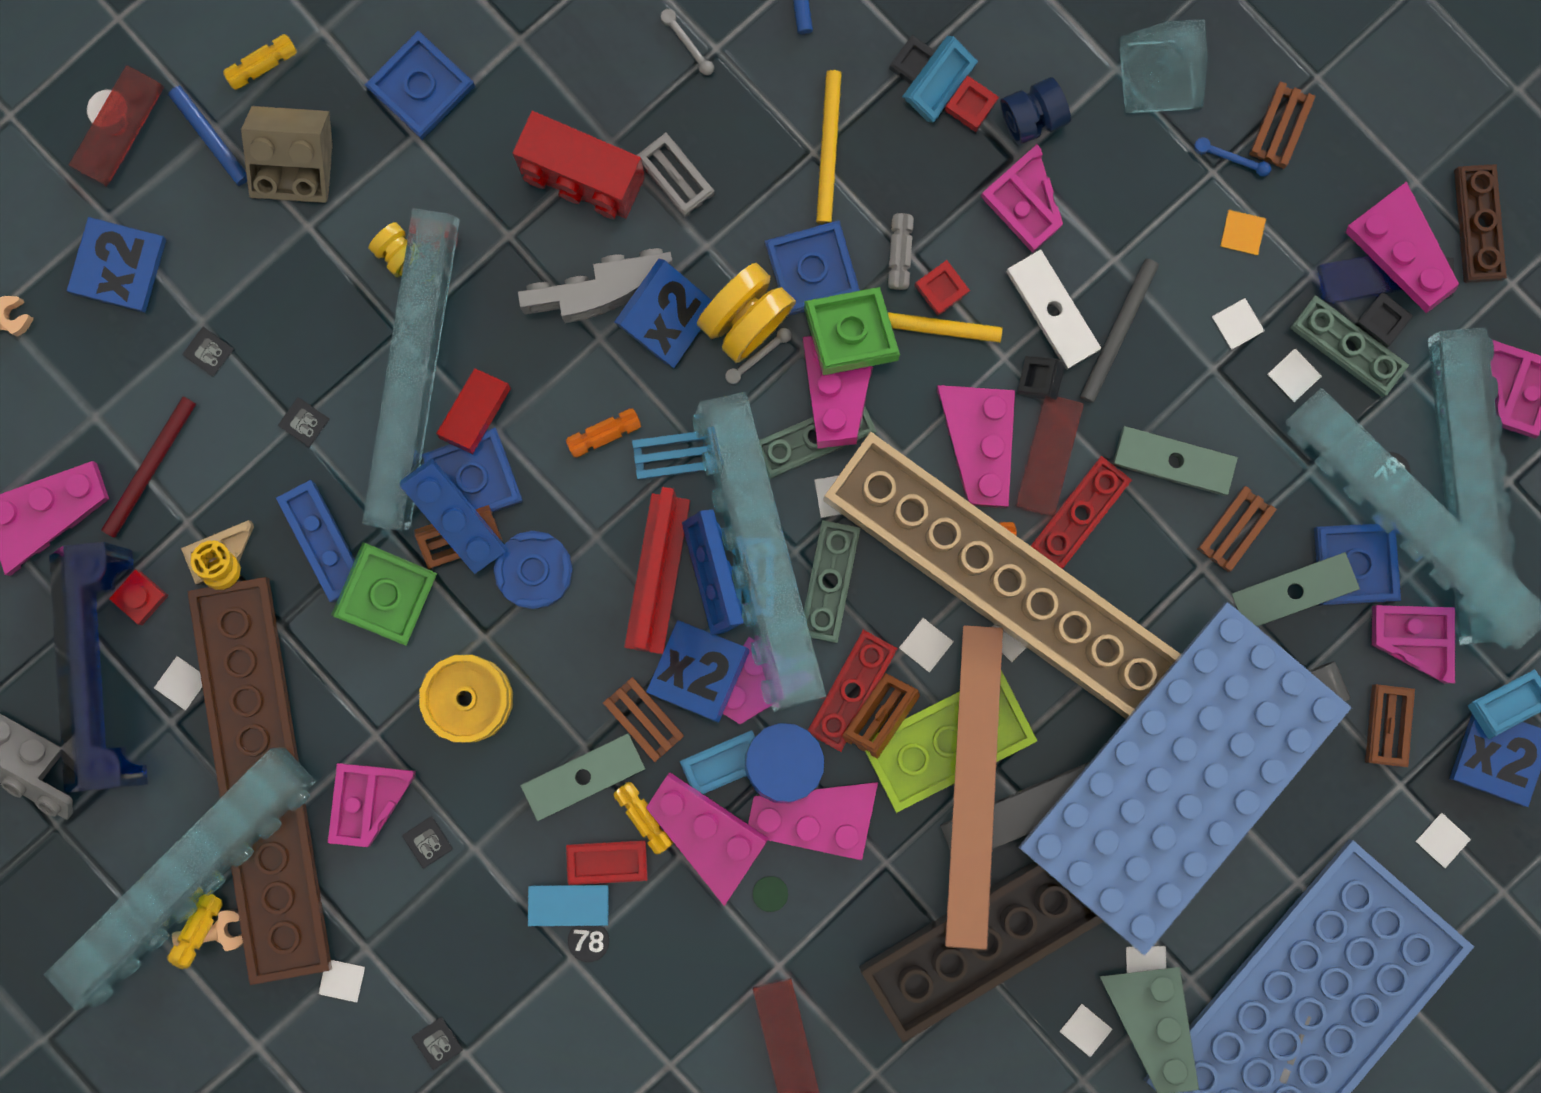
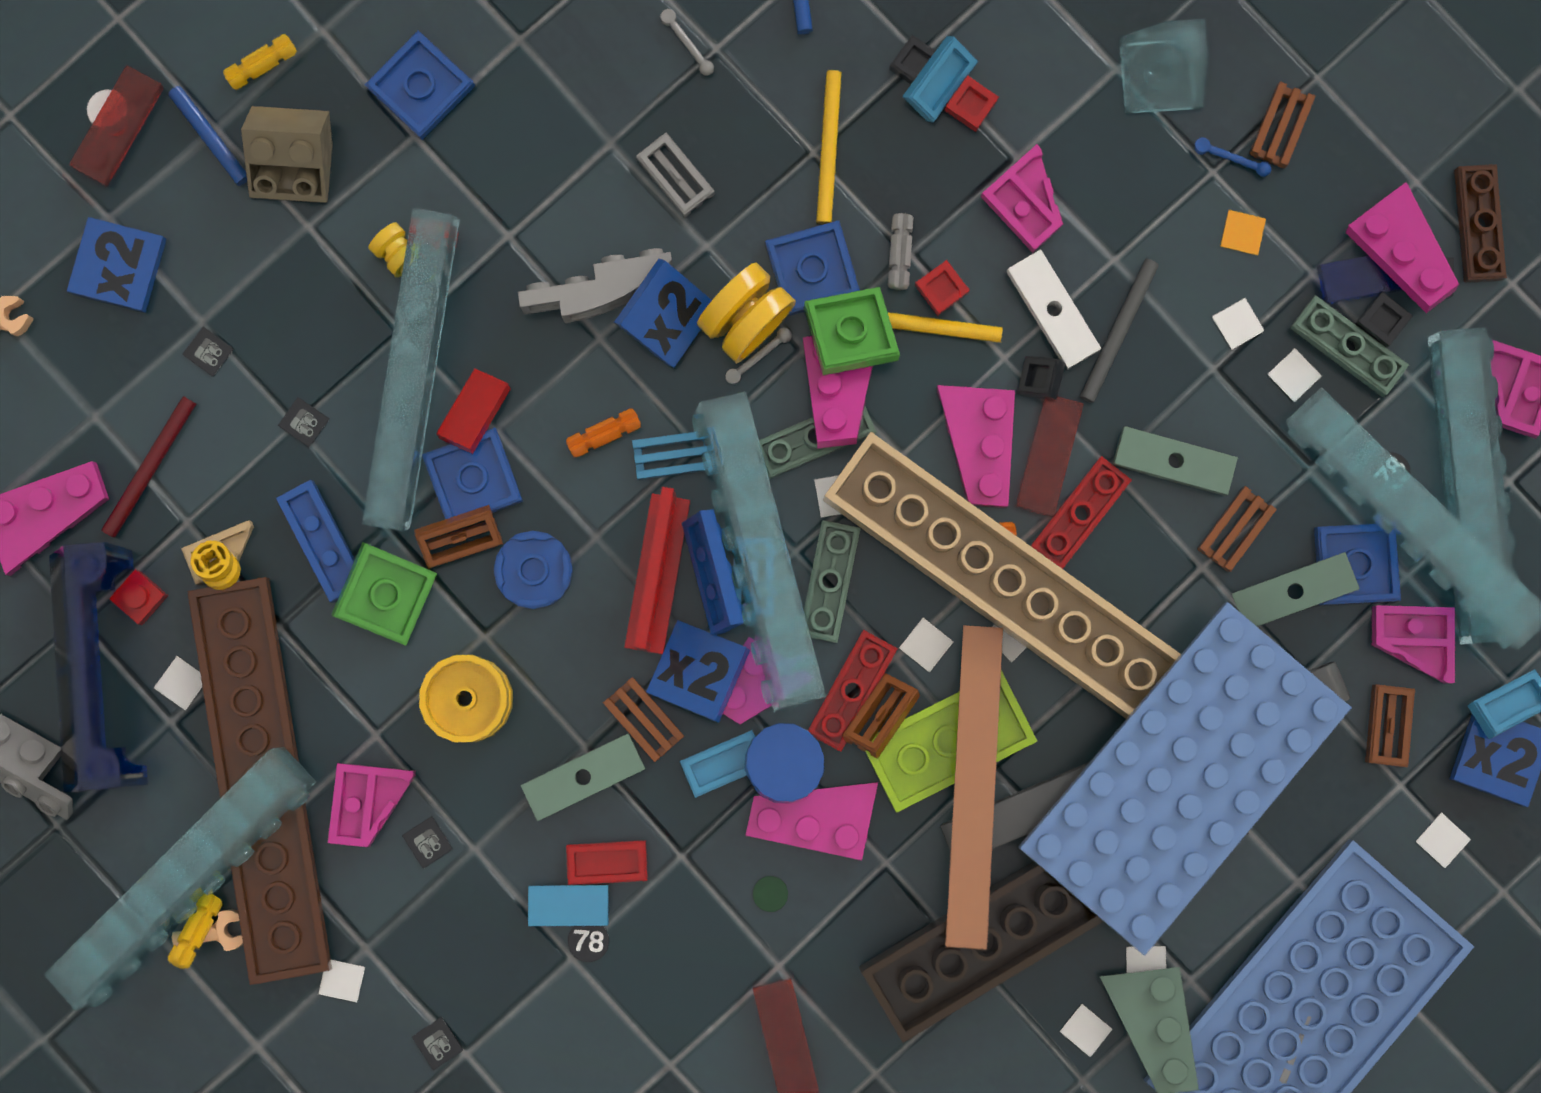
(452, 515): blue plate -> none
(578, 166): red brick -> none
(642, 819): yellow axle -> none
(707, 835): dark pink wing -> none
(1039, 109): dark blue wheel -> none

